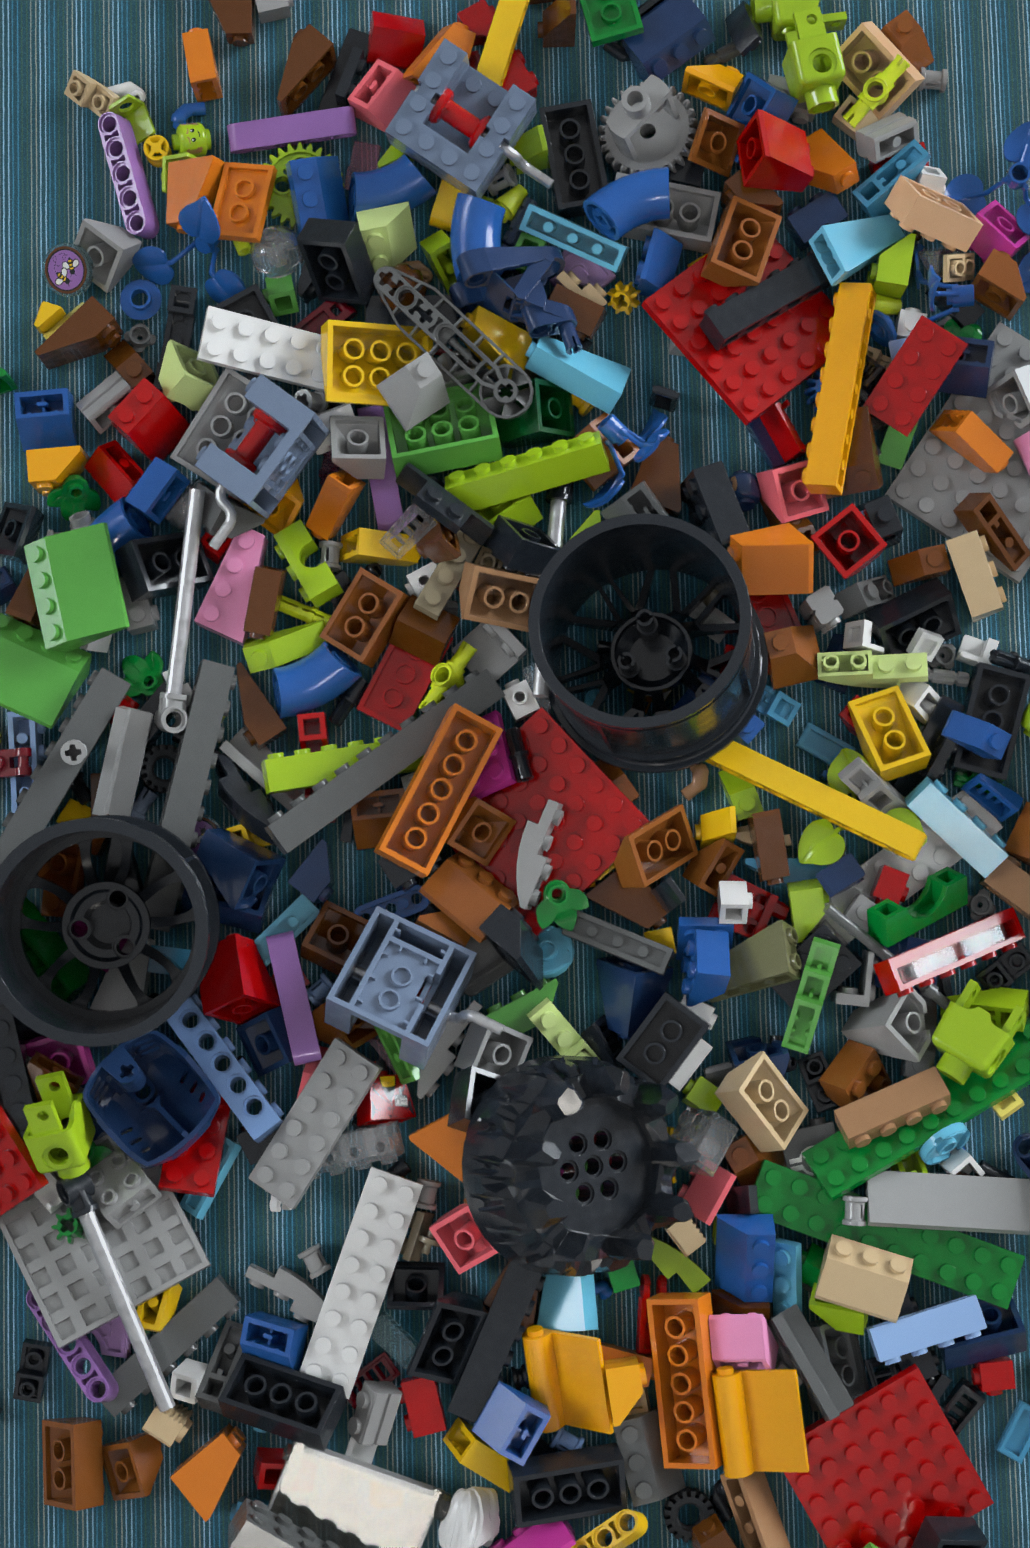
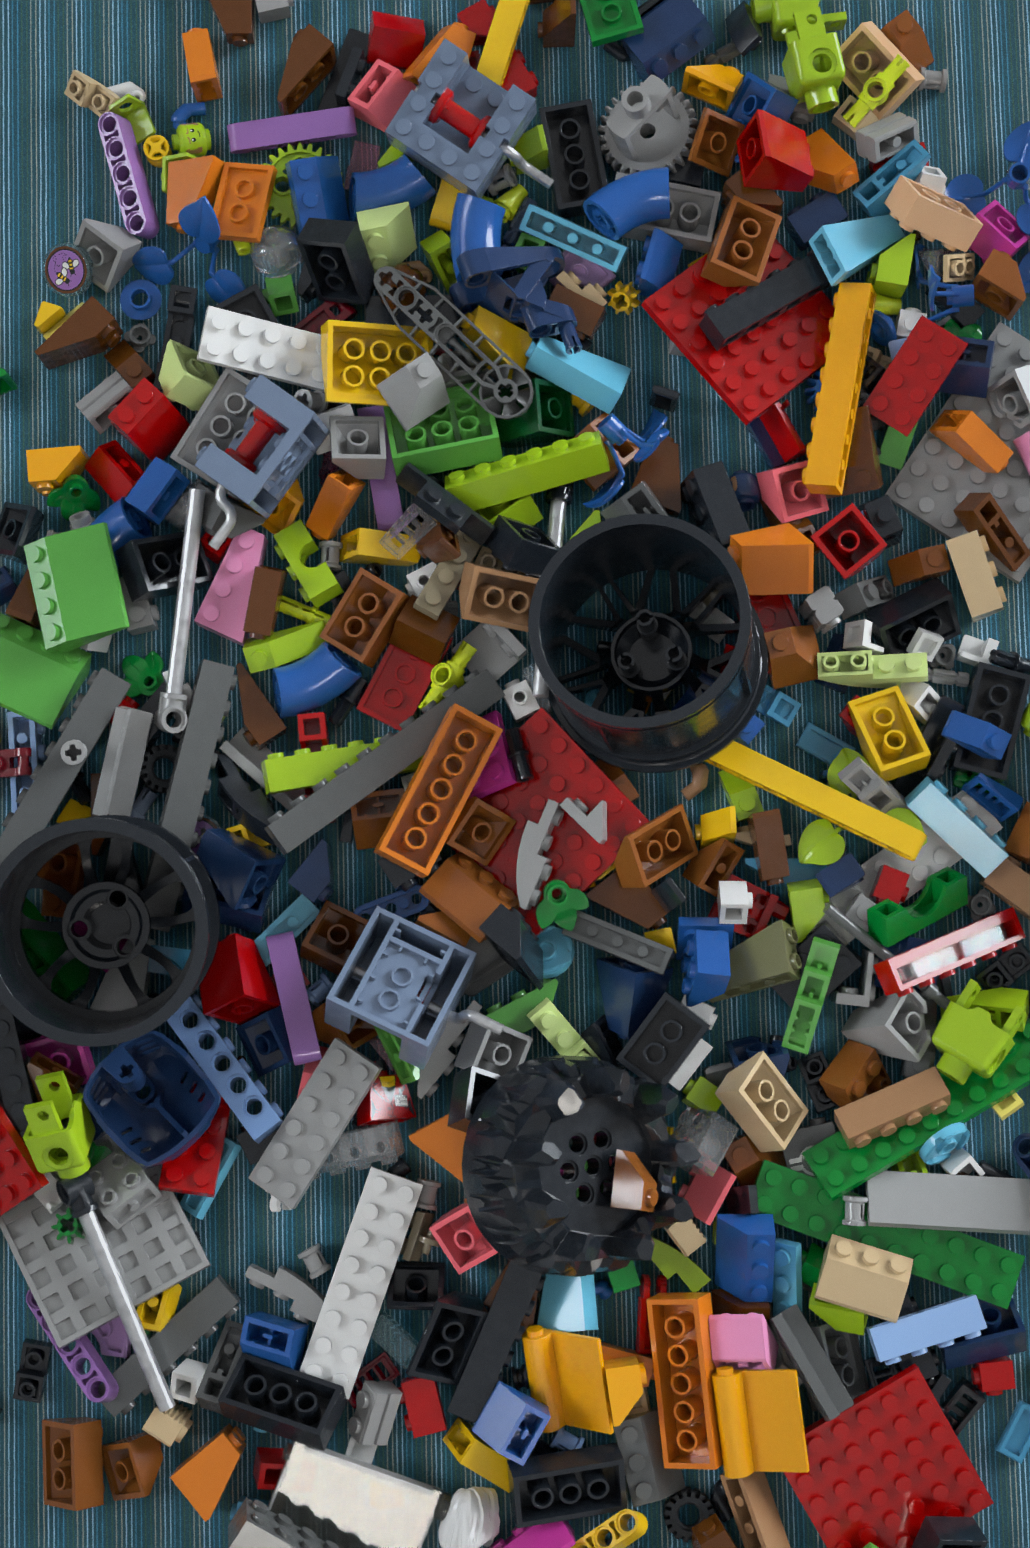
(45, 418): blue slope -> none
(594, 823): none -> light grey slope
(632, 1184): none -> dark orange slope

